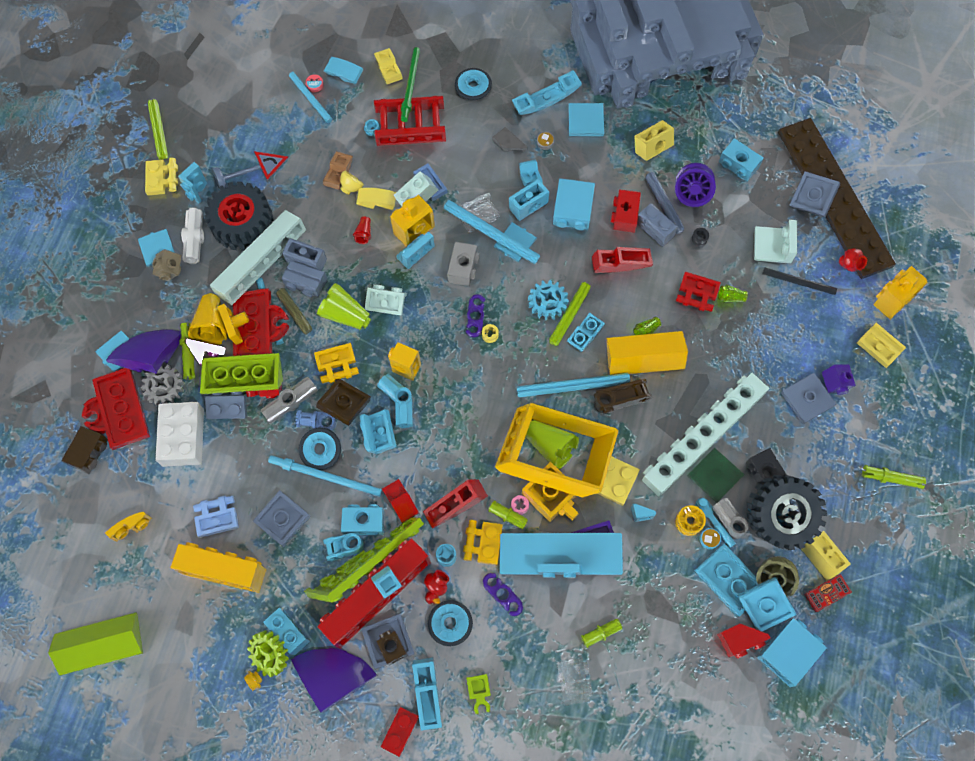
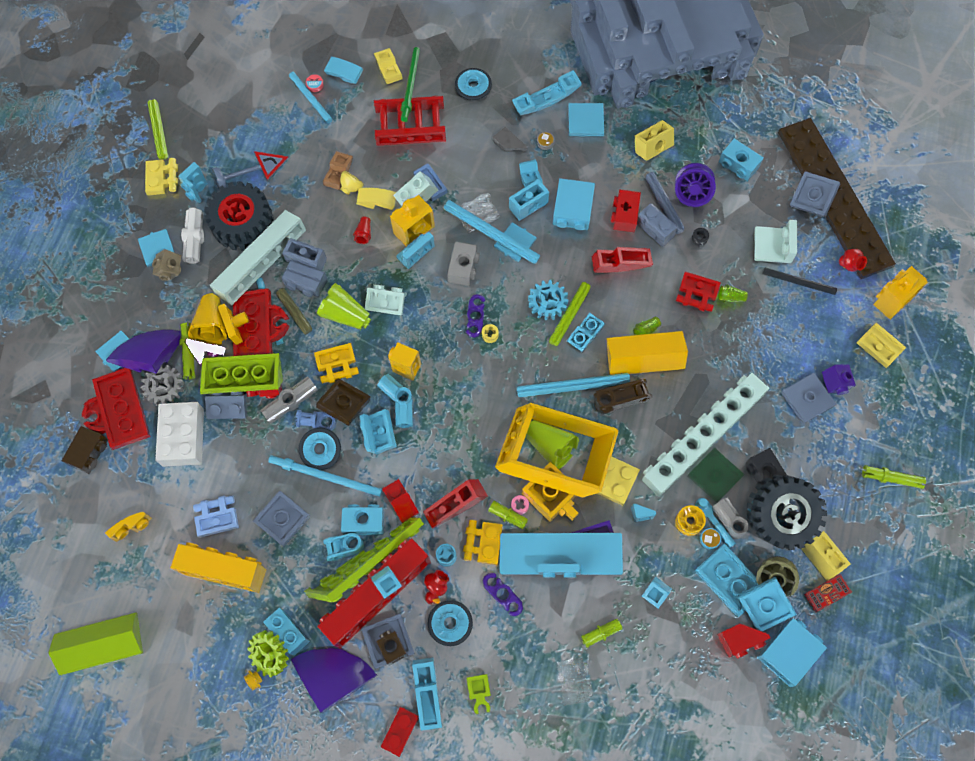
(371, 124): medium azure plate -> none
(657, 592): none -> medium azure slope

